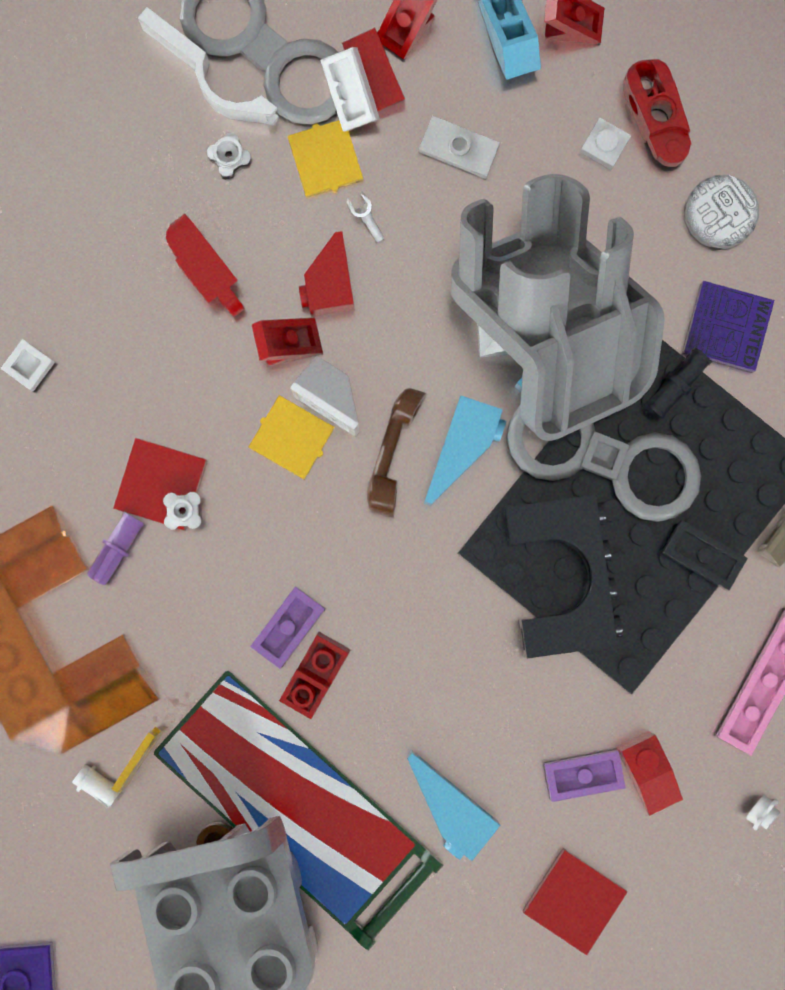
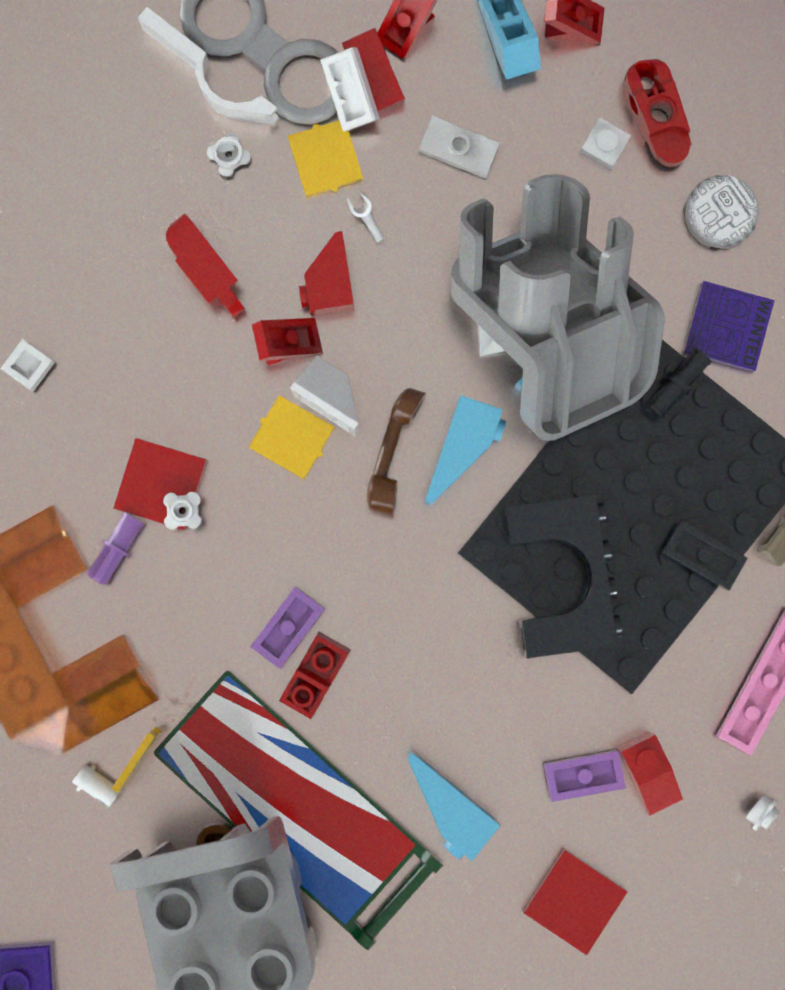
(612, 460): light grey bar -> none

